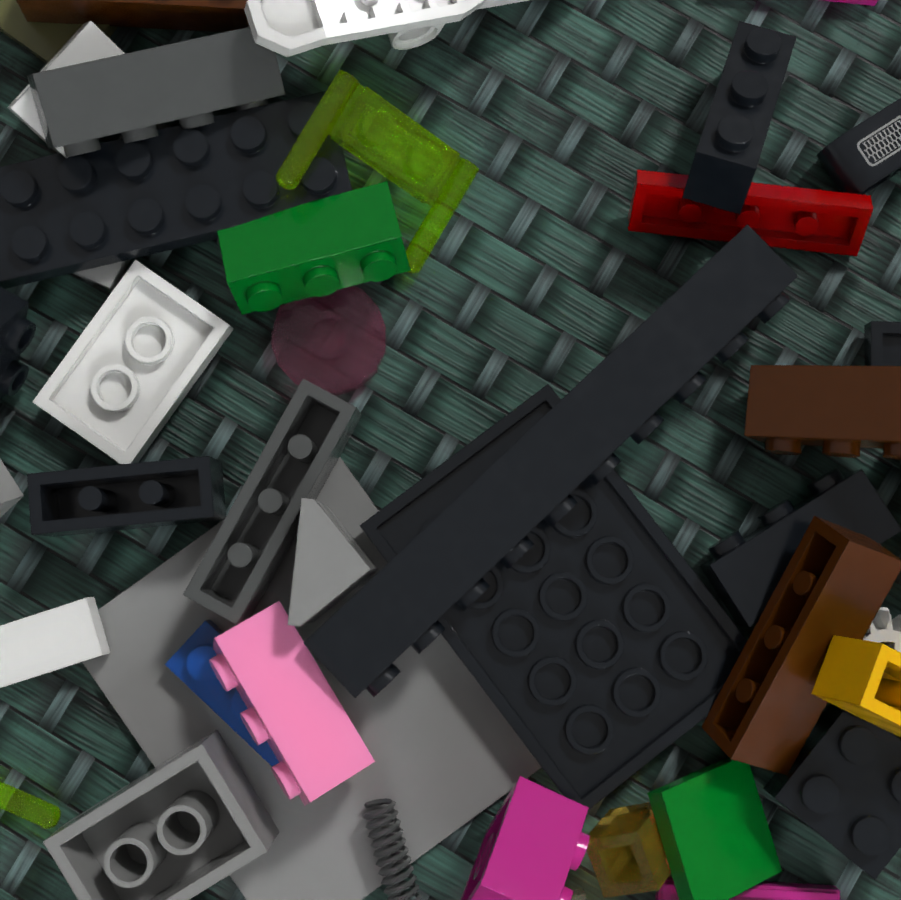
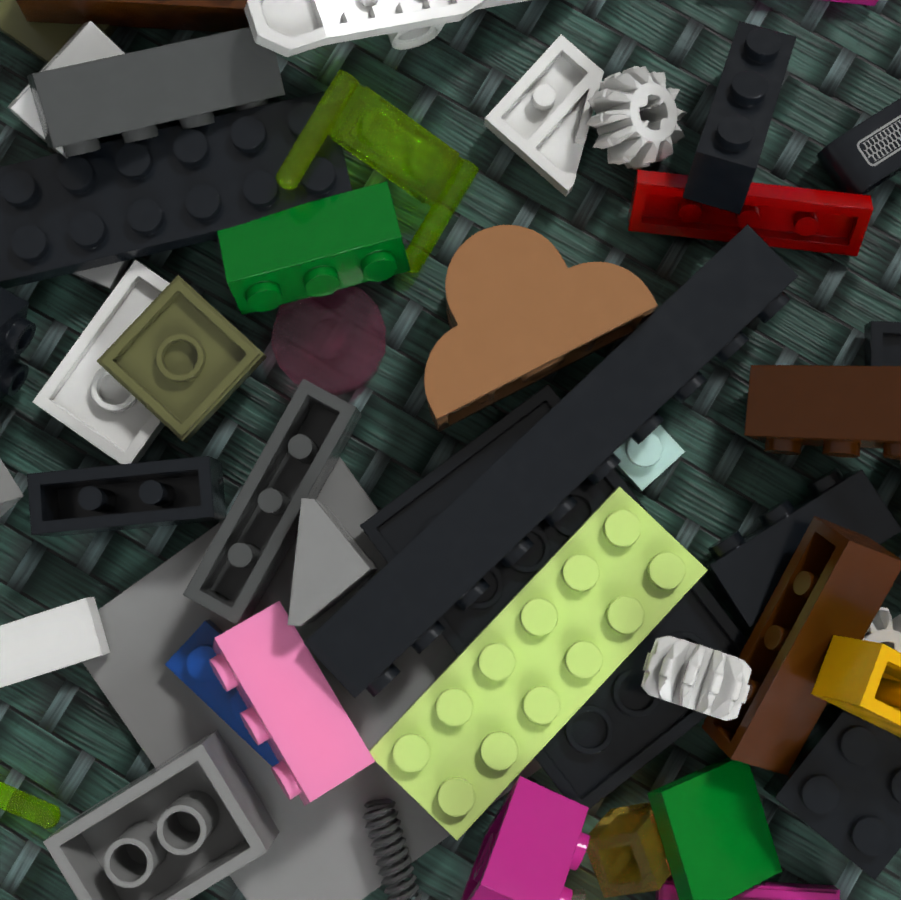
(181, 359): none -> olive tile
(522, 318): none -> medium nougat brick
(537, 662): none -> yellowish green plate
(548, 113): none -> white wing
(636, 117): none -> white gear
(649, 459): none -> light aqua plate
(696, 677): none -> white gear

